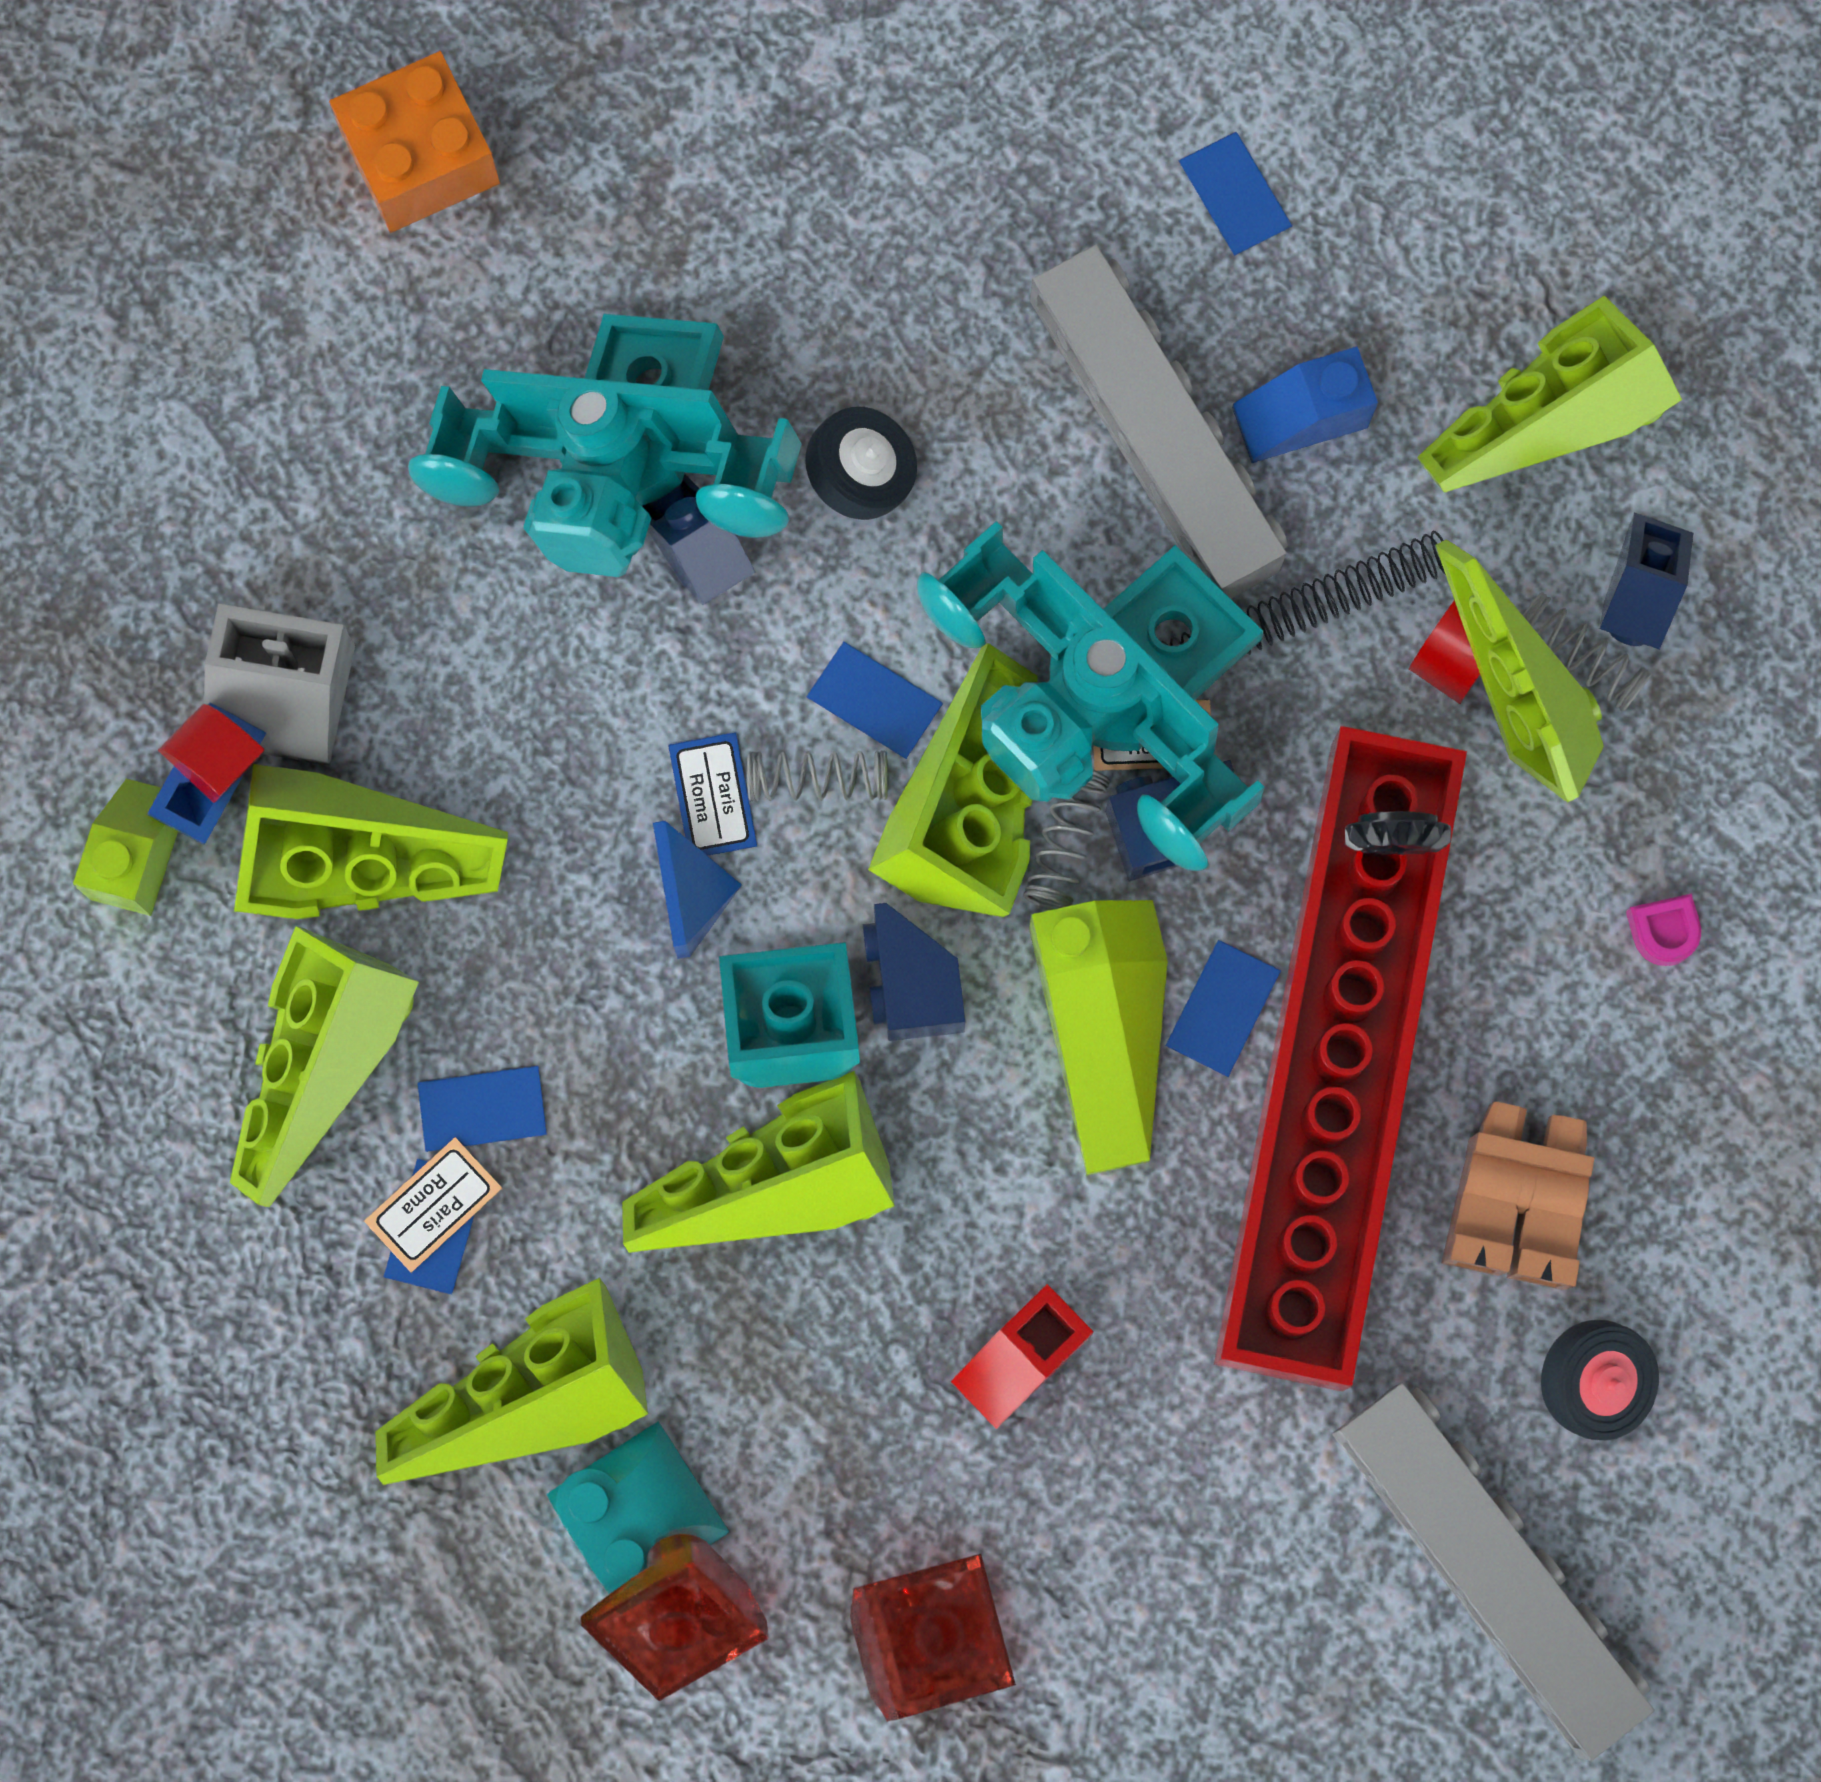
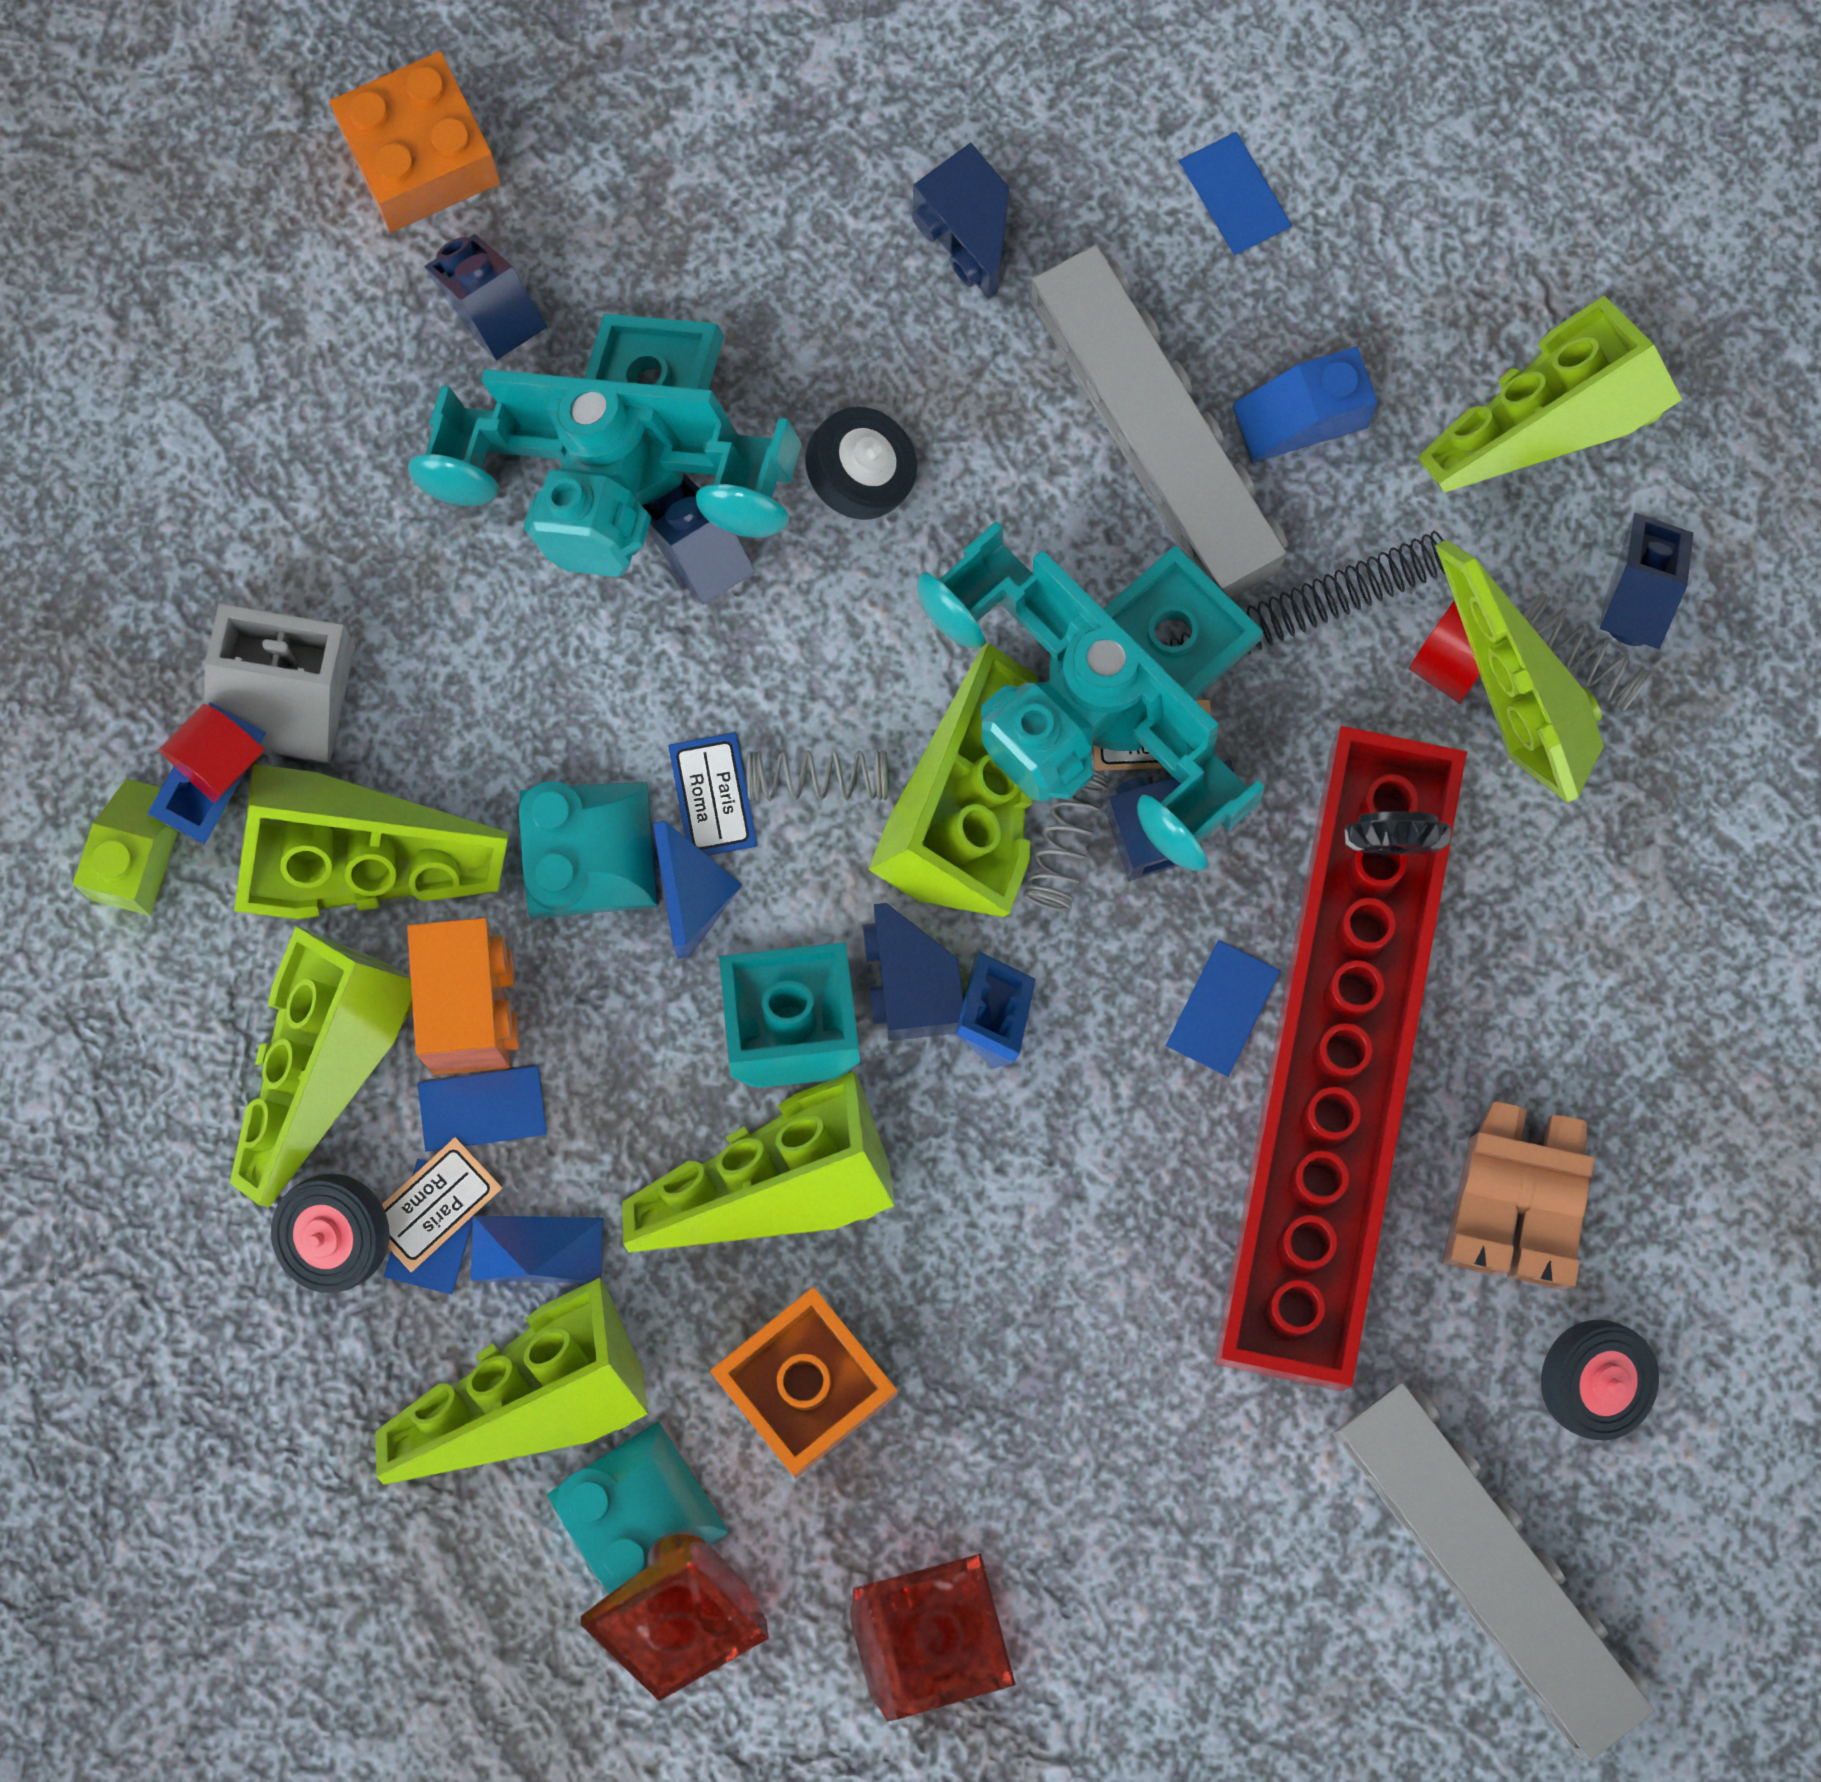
(330, 1233): none -> black wheel
(460, 996): none -> orange brick
(485, 295): none -> dark blue slope
(536, 1249): none -> blue slope
(586, 848): none -> teal slope
(804, 1382): none -> orange brick
(874, 700): blue sticker -> none
(967, 212): none -> dark blue slope
(995, 1010): none -> blue slope
(1022, 1356): red slope -> none
(1105, 1005): lime wedge -> none
(1665, 929): dark pink tile -> none

